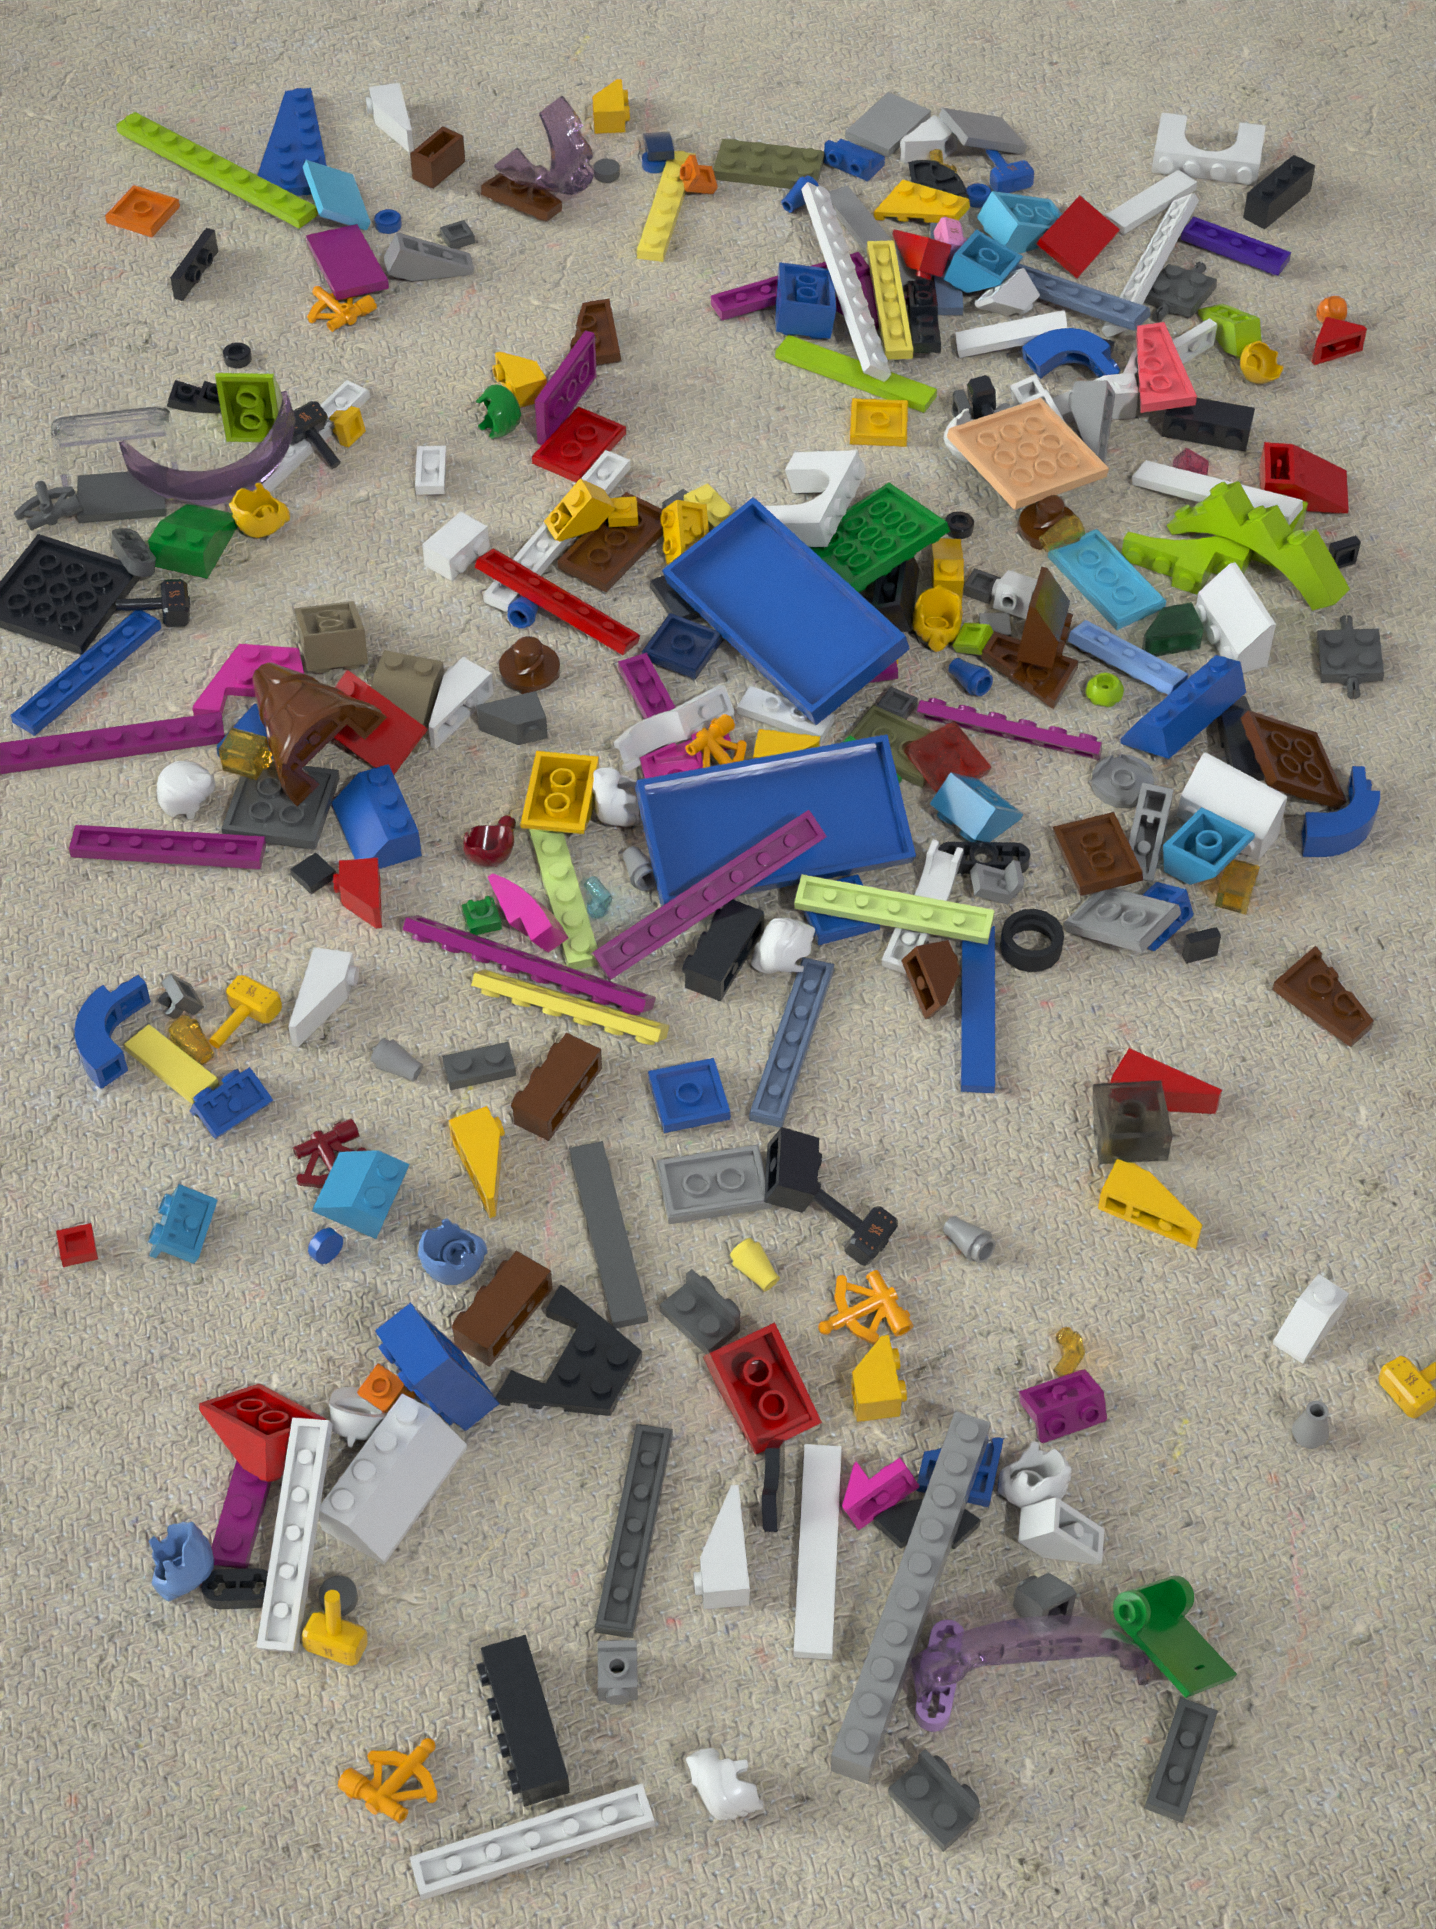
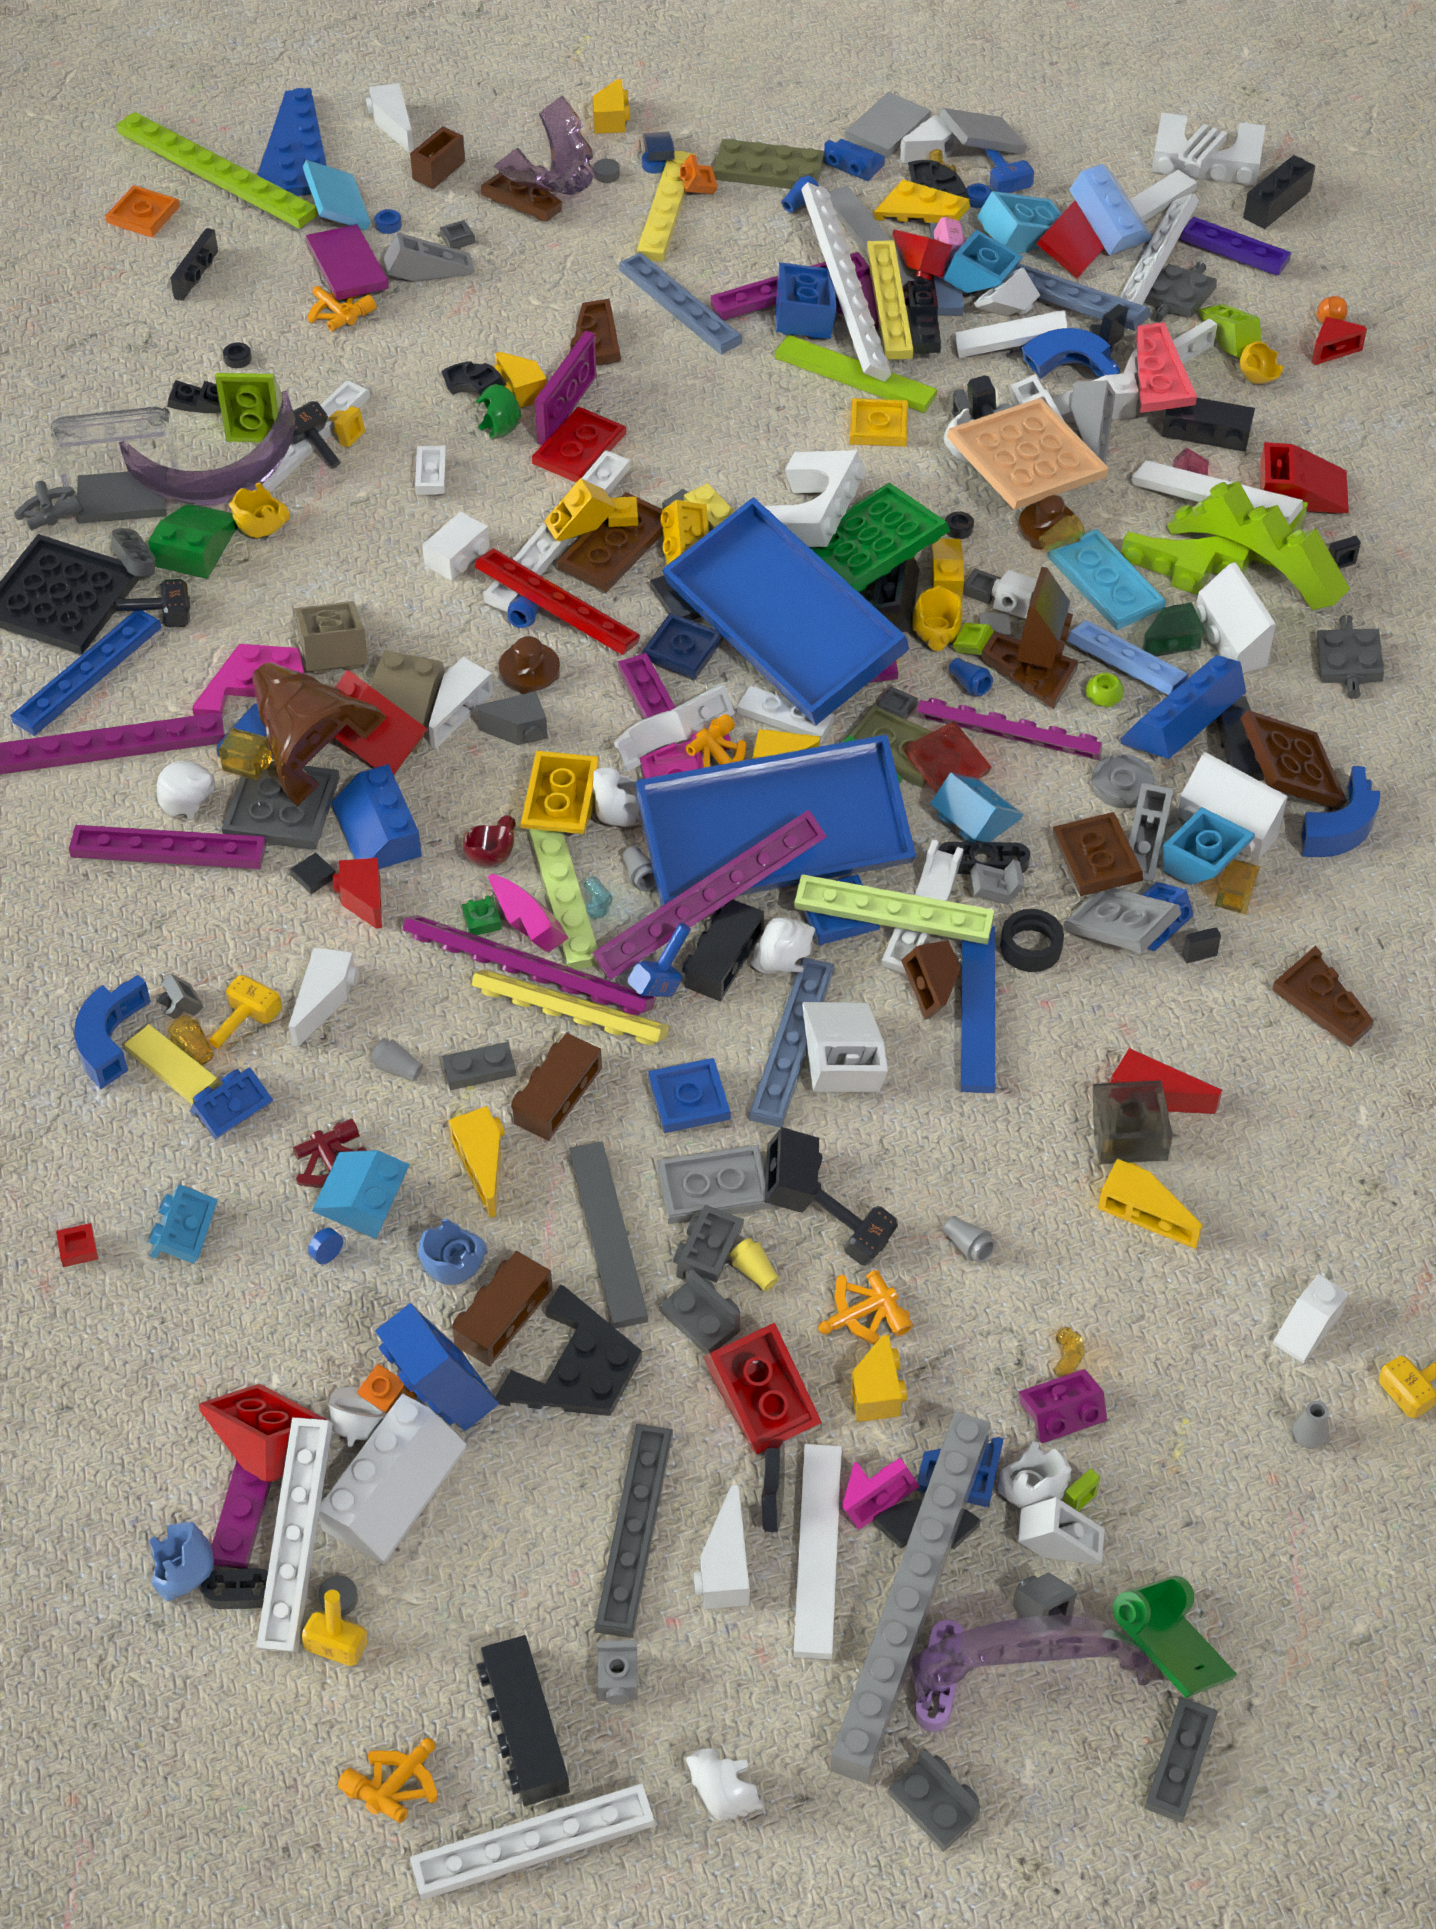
(471, 376): none -> black tile
(660, 977): none -> blue piece
(680, 303): none -> sand blue tile
(709, 1243): none -> dark grey bracket
(844, 1047): none -> white slope
(1083, 1490): none -> lime tile
(1109, 210): none -> light blue slope
(1112, 325): none -> black tile
(1197, 144): none -> white tile

